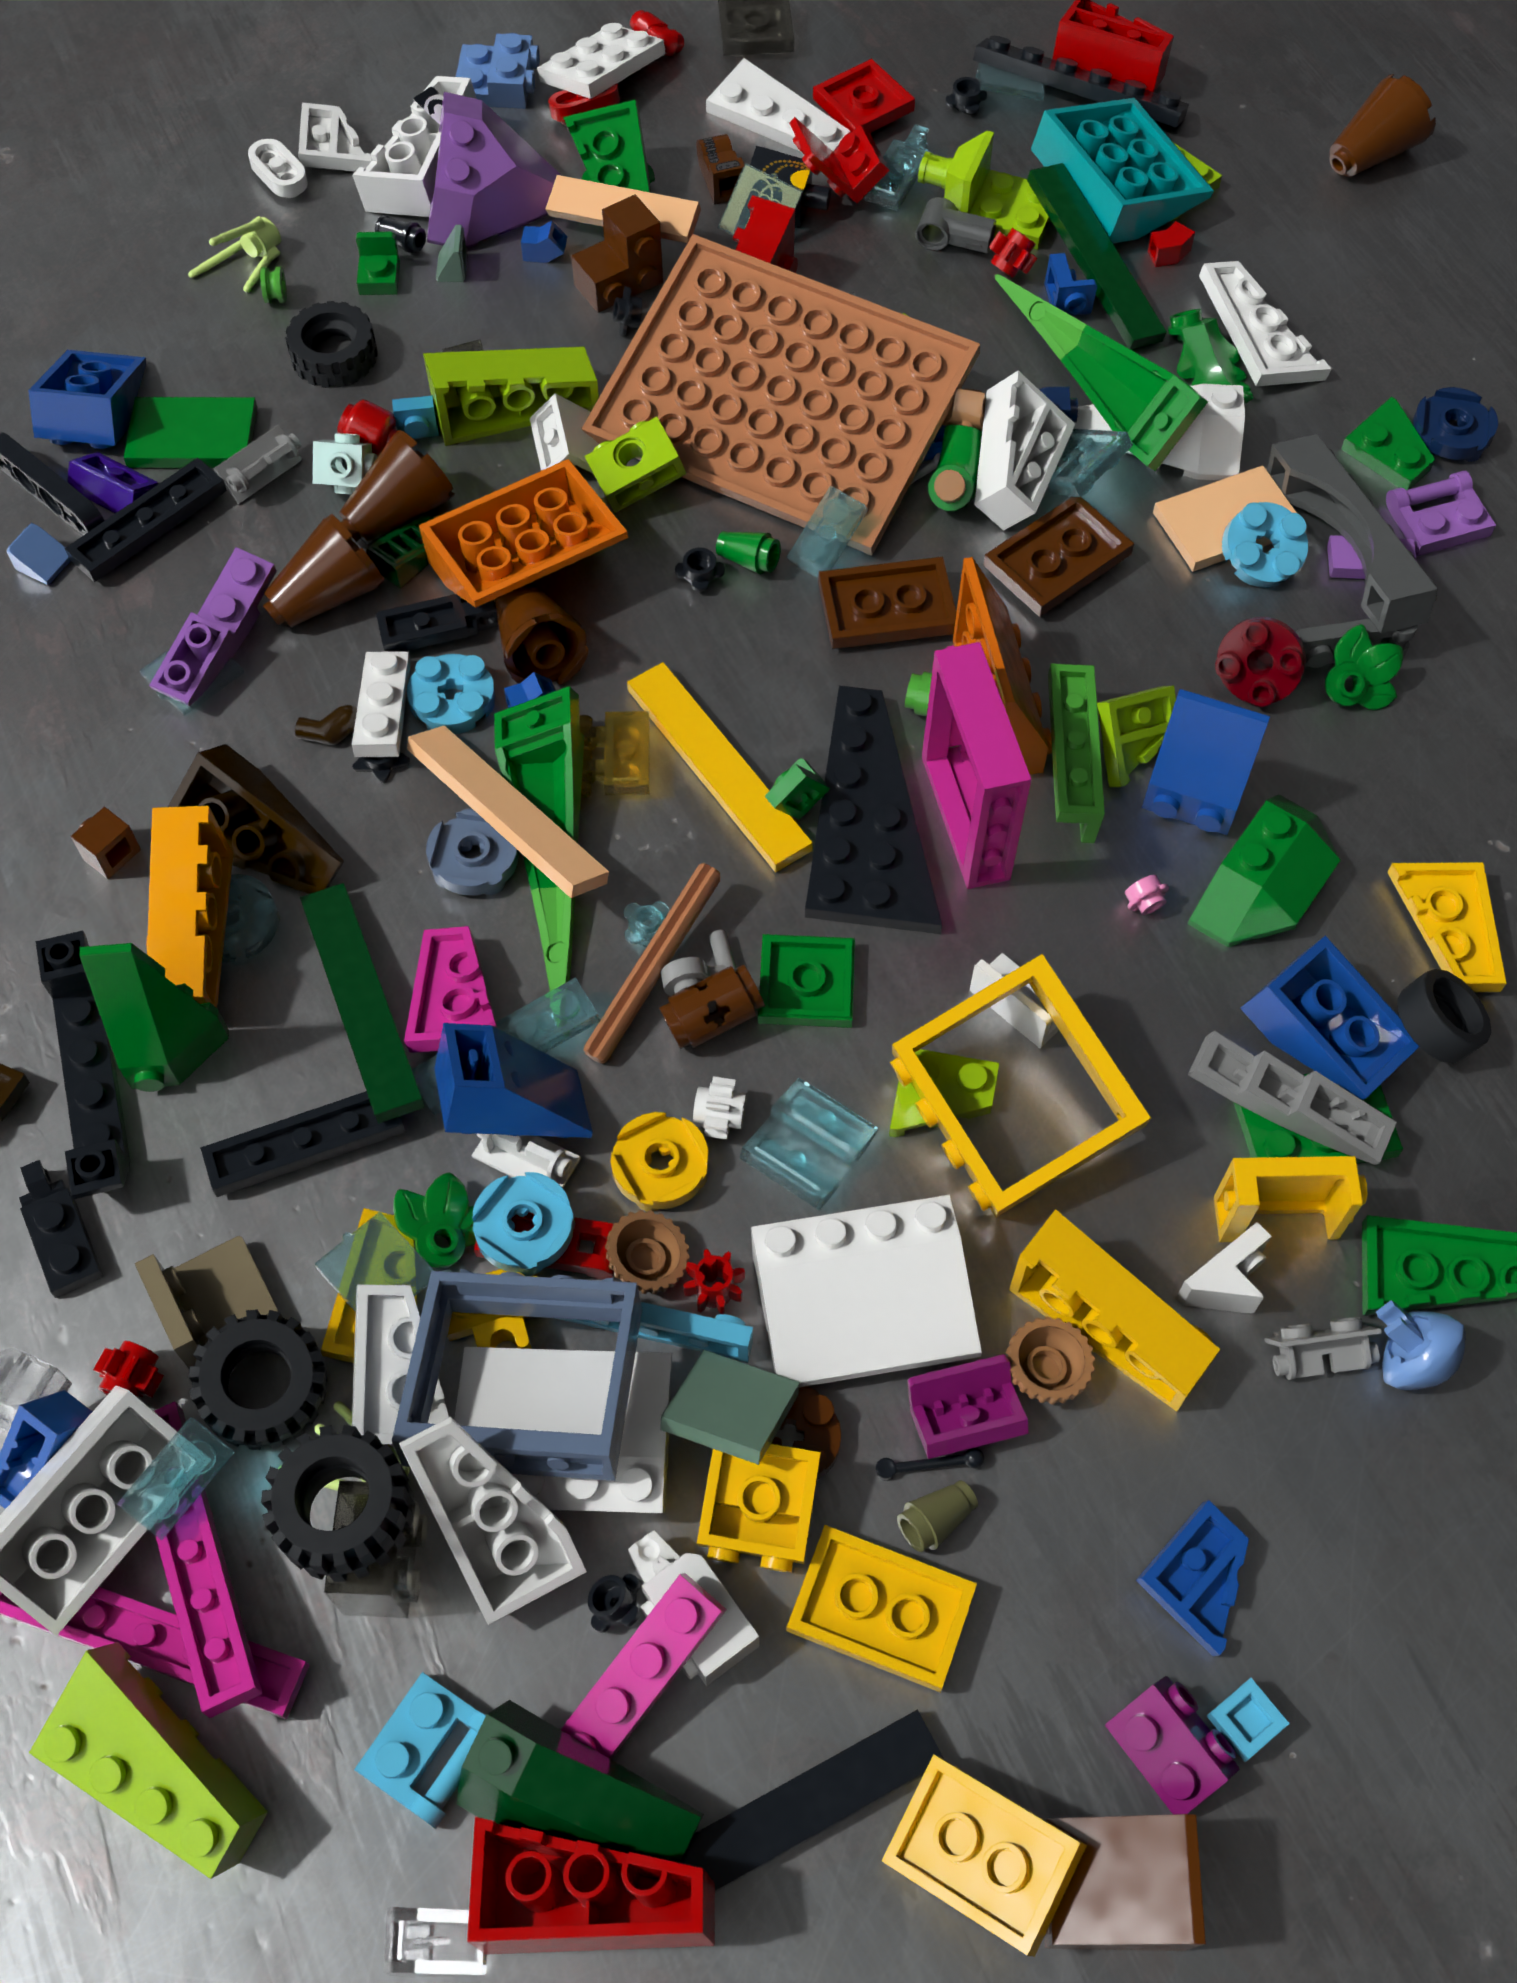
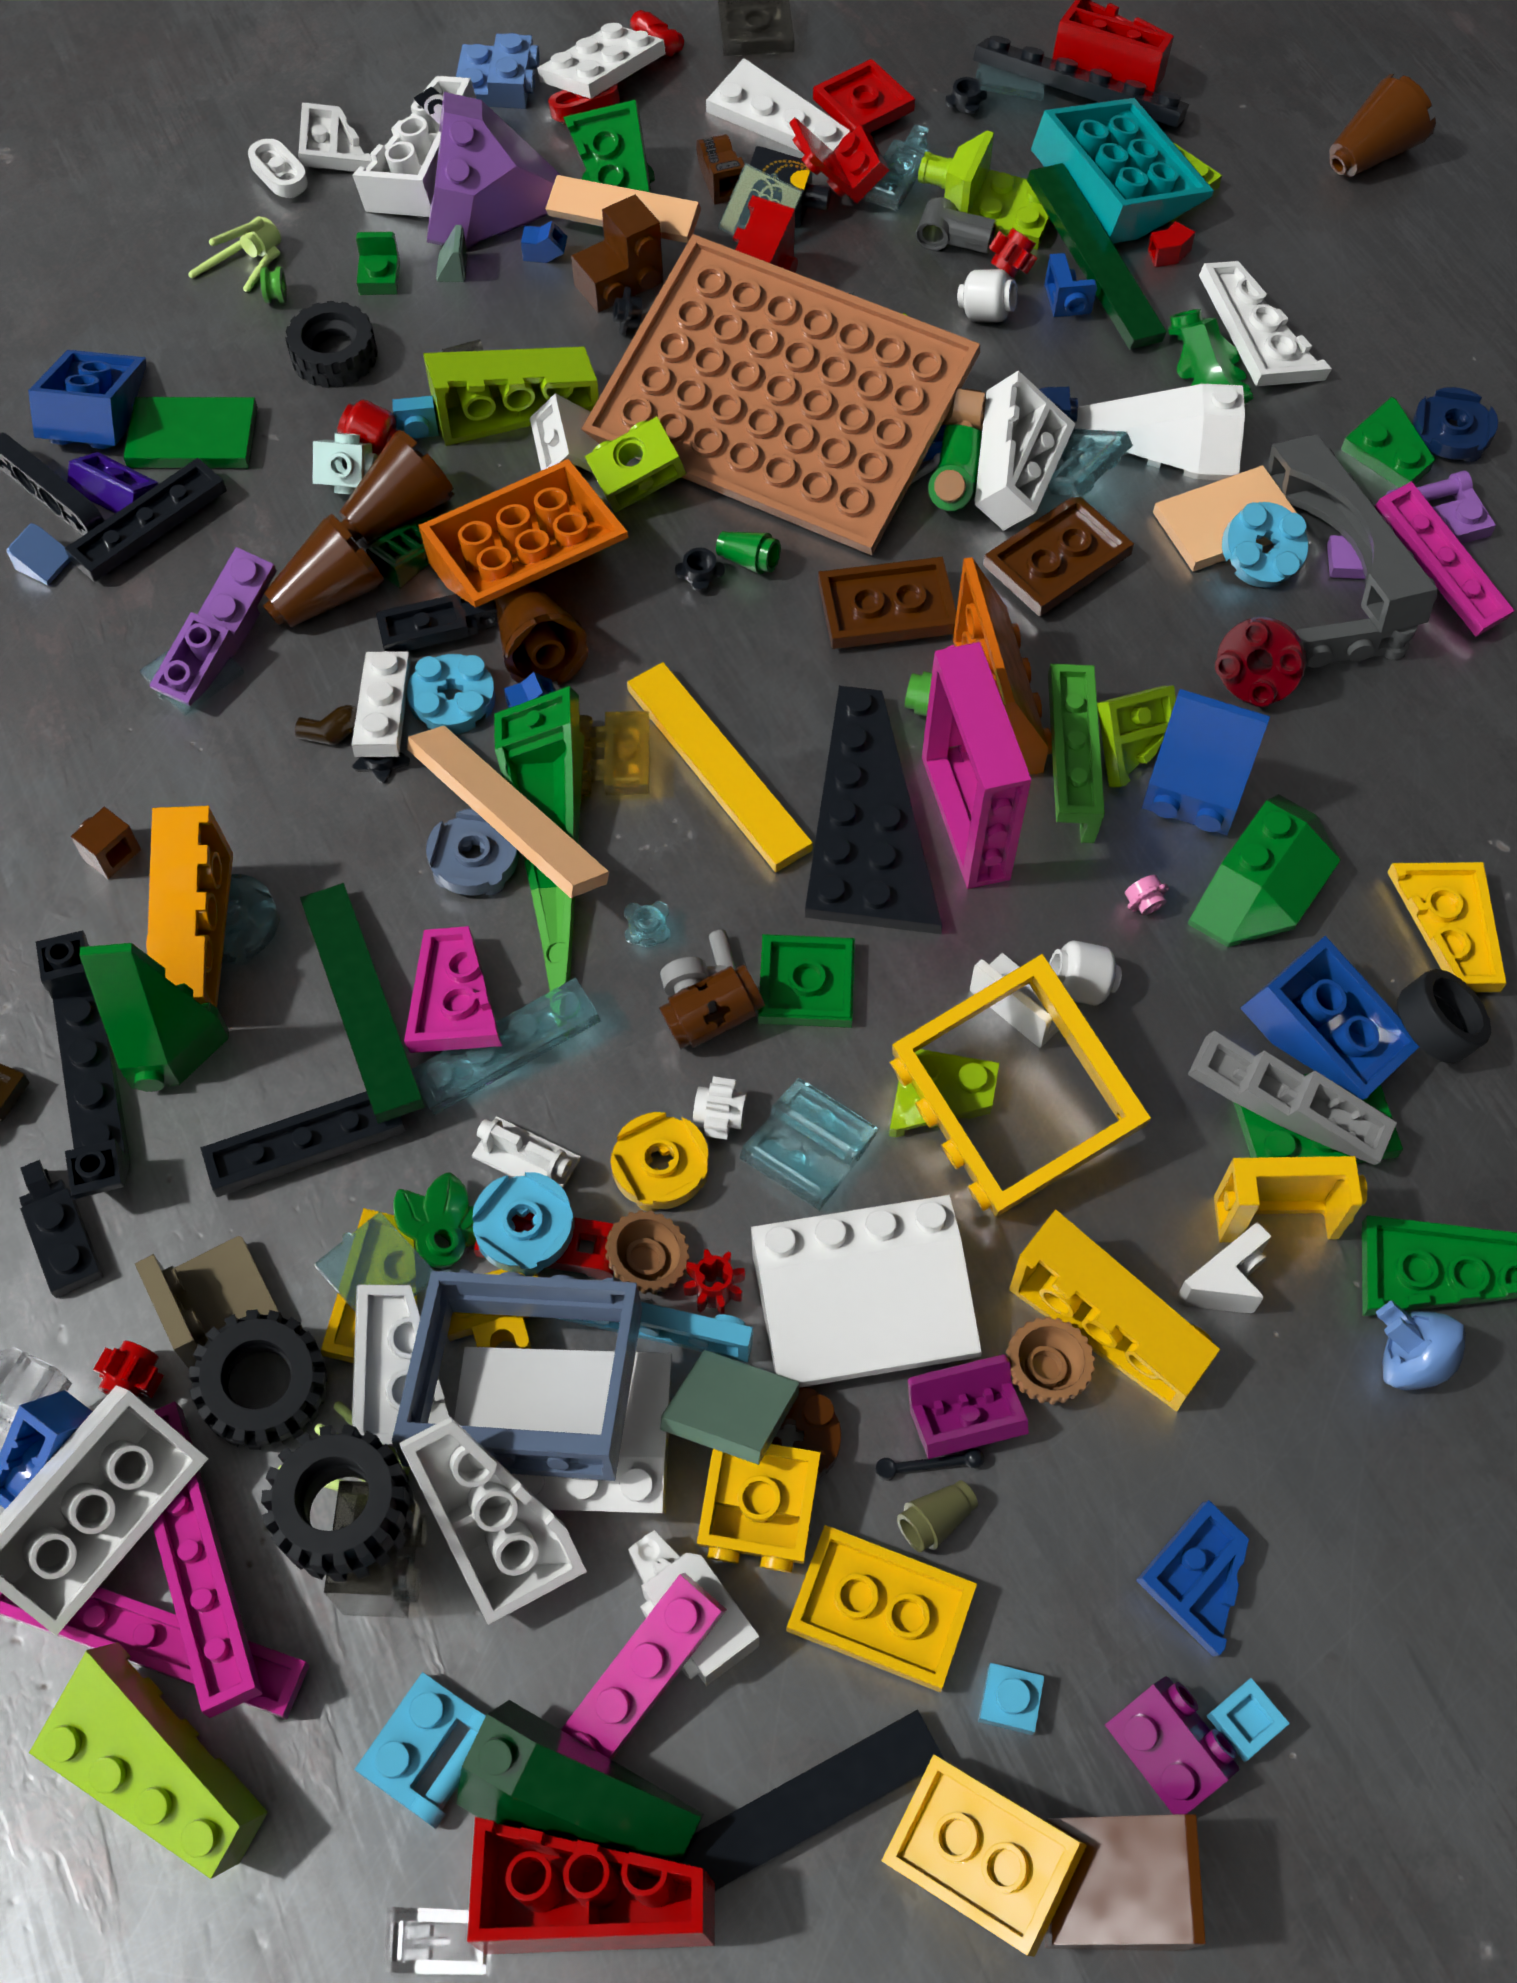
(175, 1478): clear light blue plate -> none
(258, 821): dark brown wedge -> none
(259, 463): light grey hinge -> none
(407, 235): black pin -> none
(506, 1086): blue slope -> none
(605, 1595): black plate -> none
(648, 968): nougat axle -> none
(797, 789): green bracket -> none
(827, 532): clear light blue plate -> none
(987, 295): none -> white head
(1011, 1699): none -> medium azure plate
(1087, 971): none -> white head
(1120, 383): green plate -> none
(1303, 1349): light grey hinge -> none
(1368, 666): green plate -> none
(1444, 559): none -> dark pink plate

